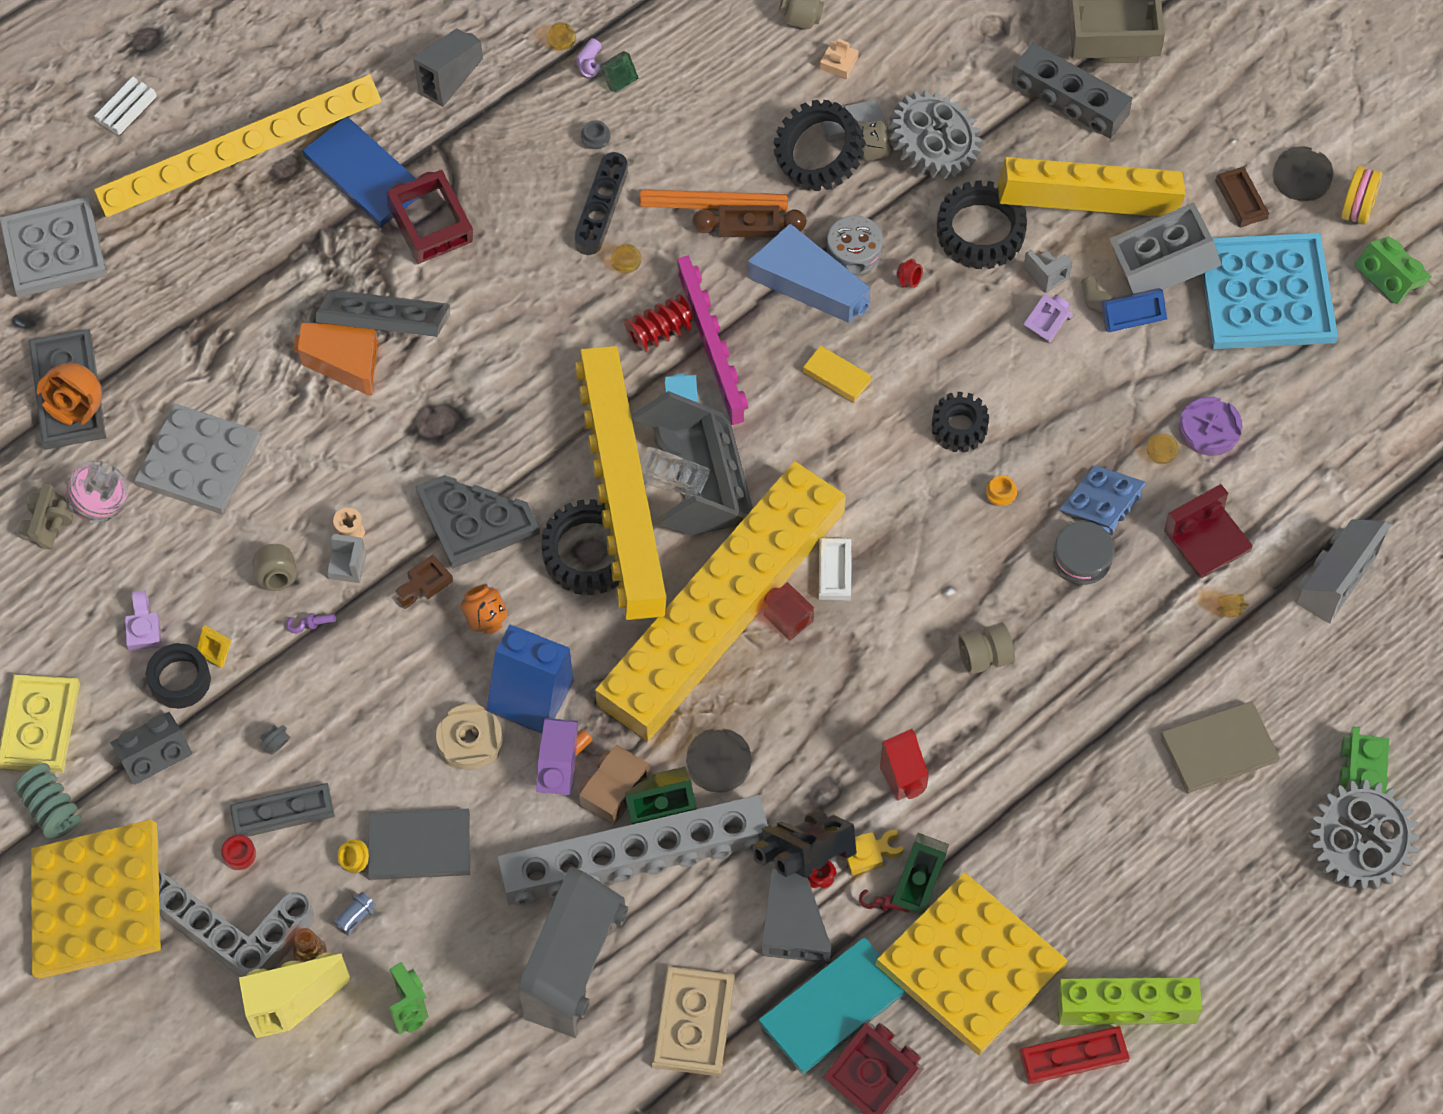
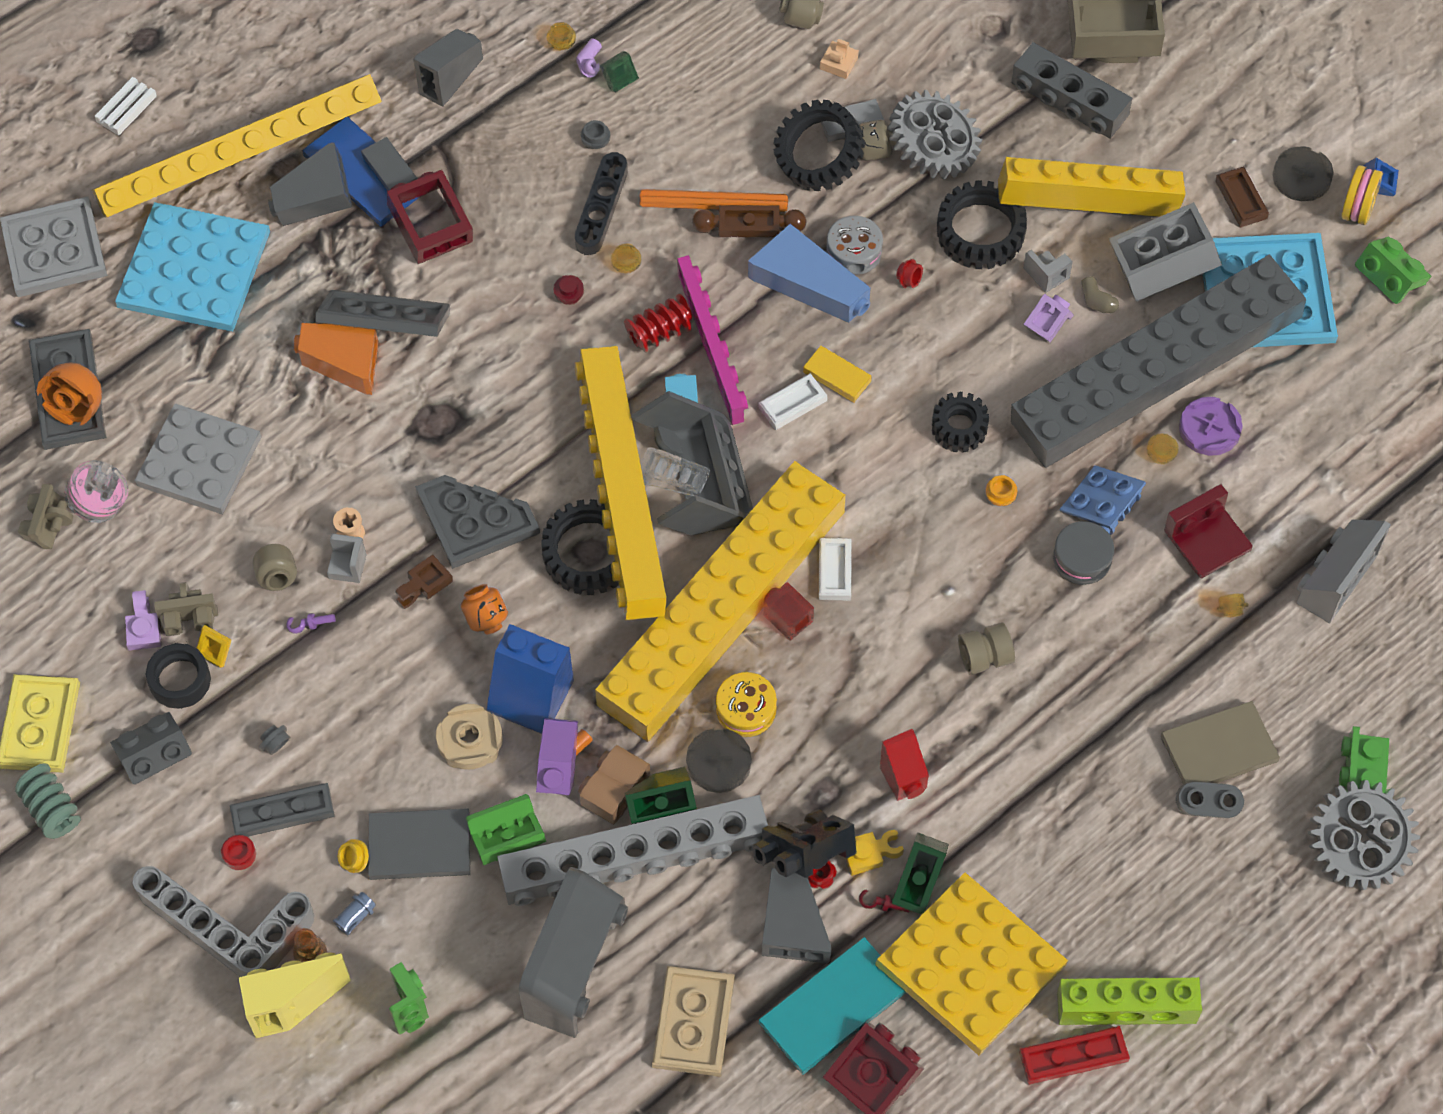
(95, 899): yellow plate -> none
(184, 607): none -> dark tan hips
(193, 266): none -> medium azure plate
(311, 188): none -> dark grey slope
(387, 164): none -> dark grey tile
(505, 829): none -> bright green bracket
(568, 289): none -> dark red plate
(746, 704): none -> yellow head
(792, 401): none -> white tile
(1134, 310): blue tile -> none
(1157, 360): none -> dark grey brick
(1211, 800): none -> dark grey plate
(1389, 178): none -> blue slope

